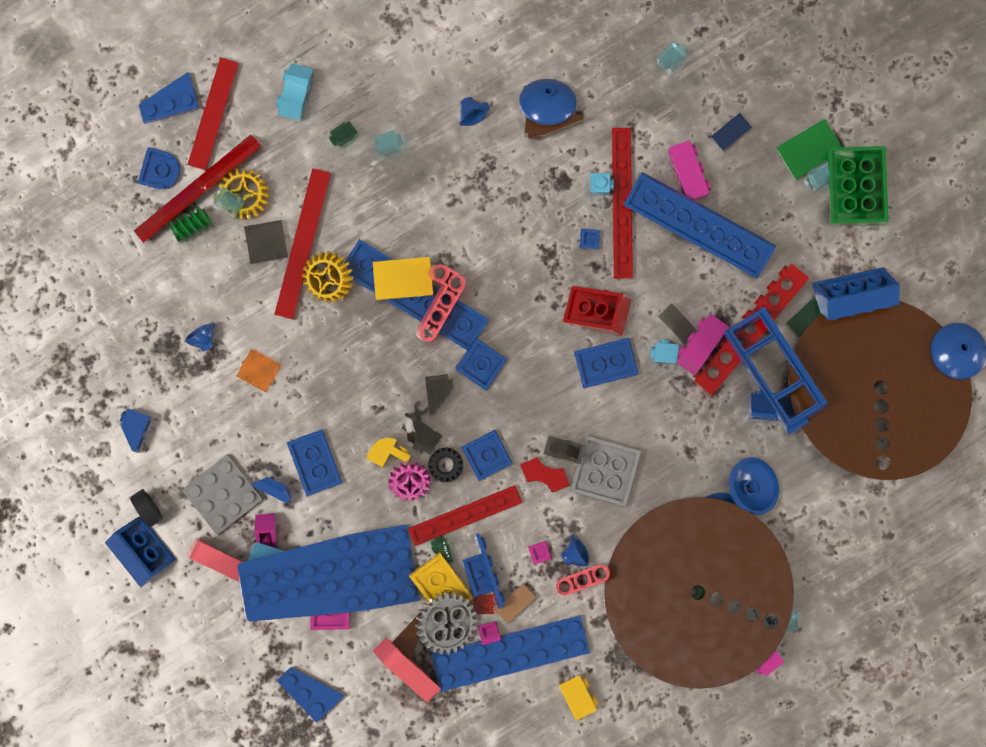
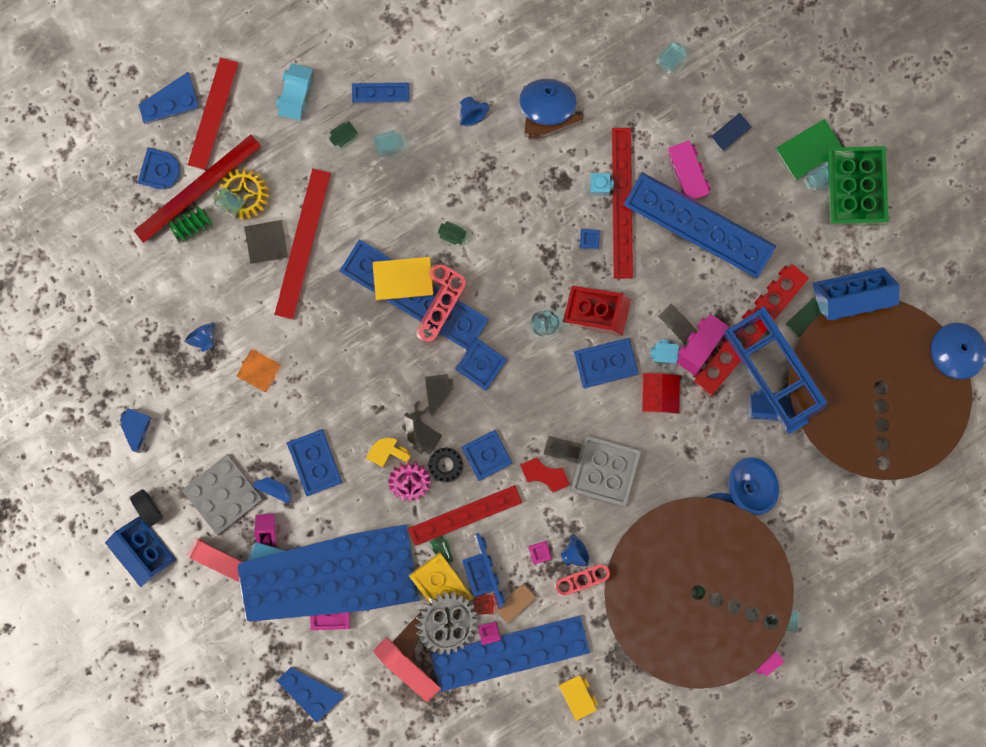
(320, 274): yellow gear -> none
(380, 92): none -> blue tile
(452, 233): none -> clear green brick
(545, 323): none -> clear light blue head
(660, 393): none -> red slope

